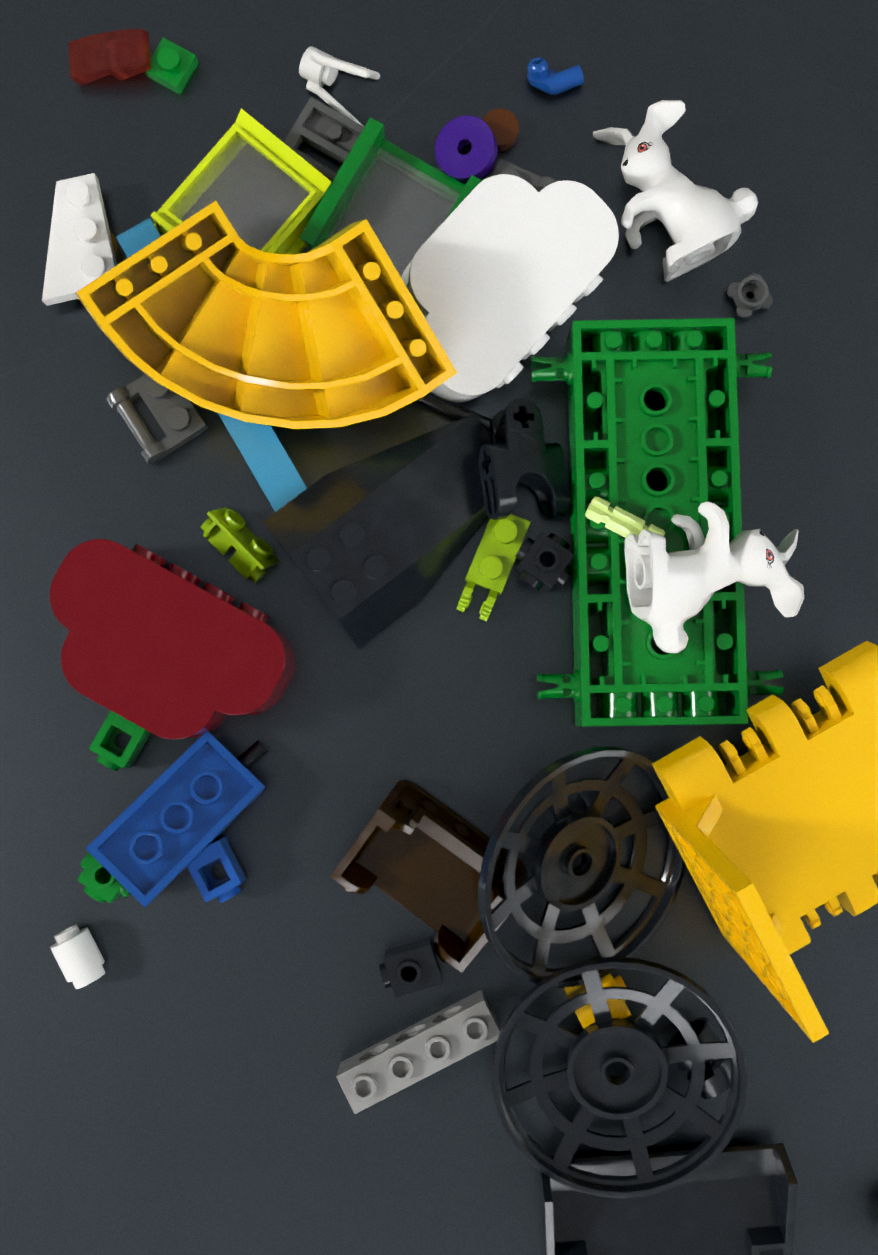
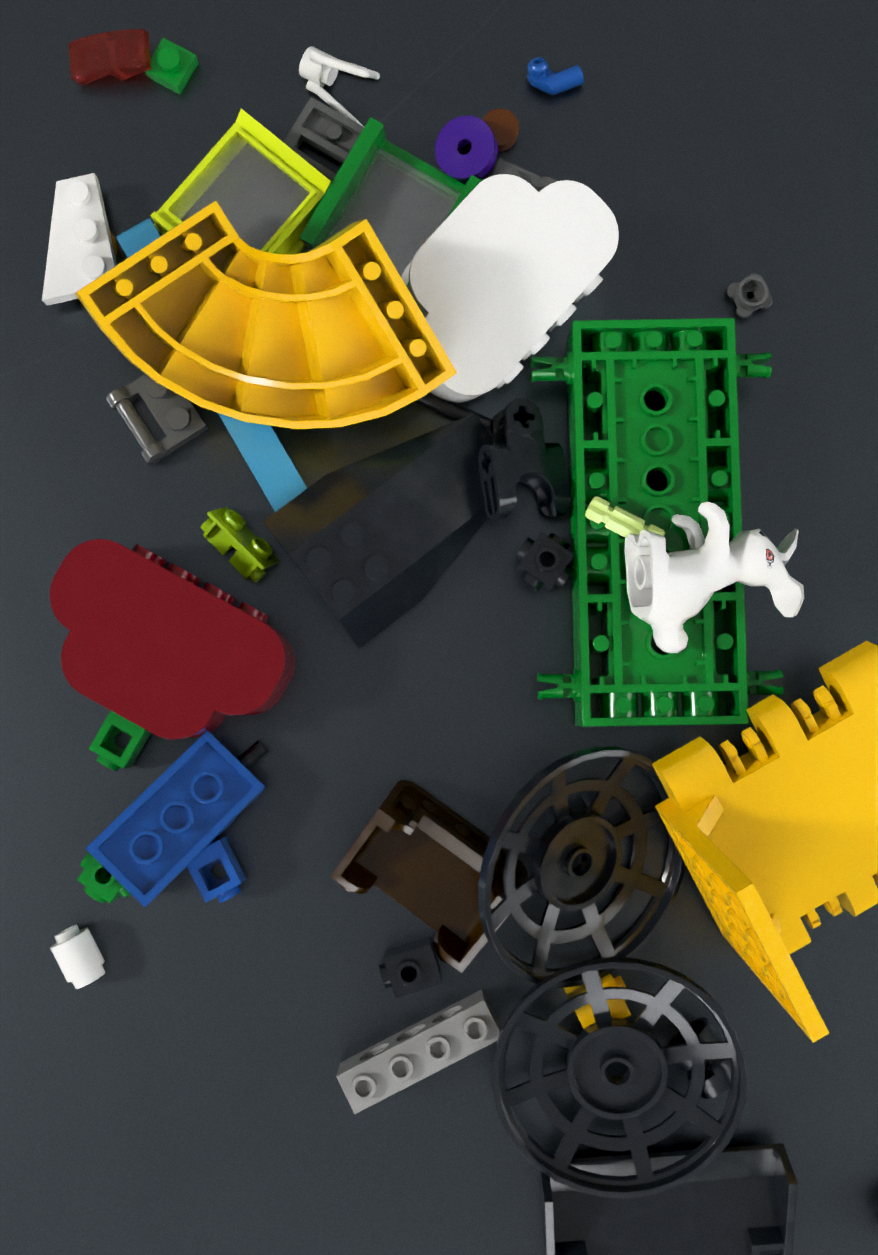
(494, 561): lime hinge -> none
(695, 216): white animal -> none

